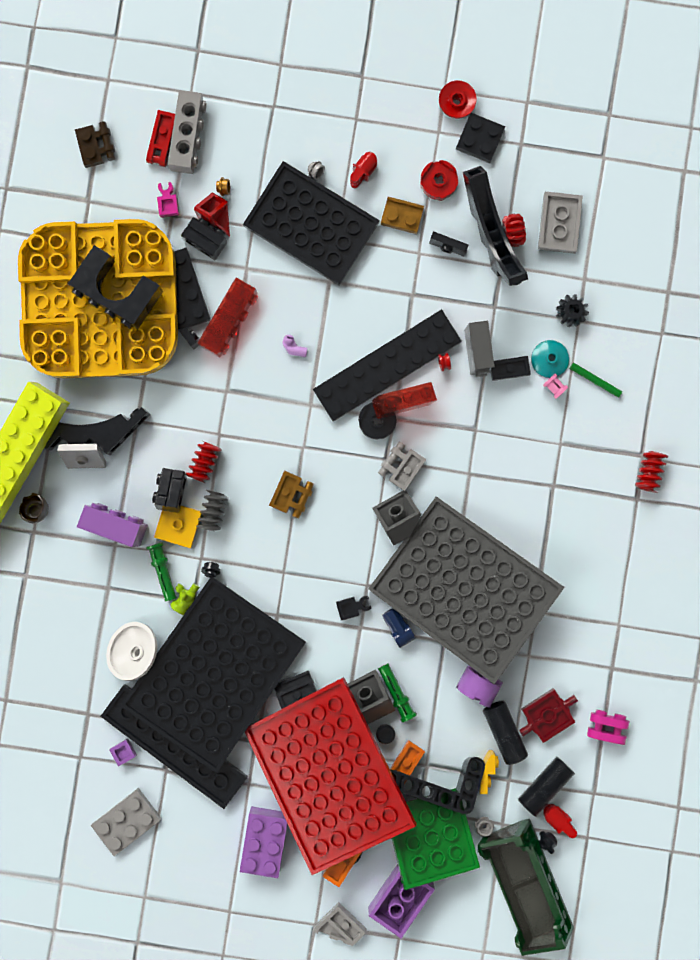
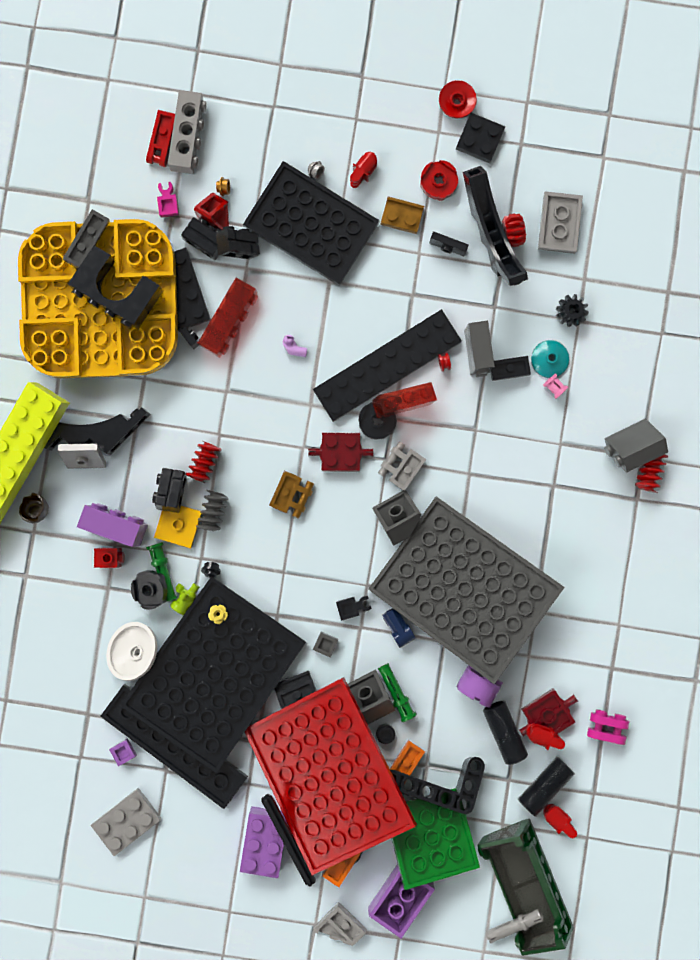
(86, 238): none -> dark grey plate
(89, 146): dark brown plate -> none
(108, 557): none -> red brick
(158, 586): none -> black plate
(218, 619): none -> light yellow plate
(237, 243): none -> black brick
(287, 838): none -> black axle
(325, 644): none -> dark grey plate
(340, 452): none -> dark red plate
(484, 831): light grey plate -> none
(491, 762): yellow slope -> none
(523, 922): none -> light grey pin
(544, 736): none -> red arm
(547, 841): black plate -> none
(596, 380): green bar -> none
(635, 445): none -> dark grey brick

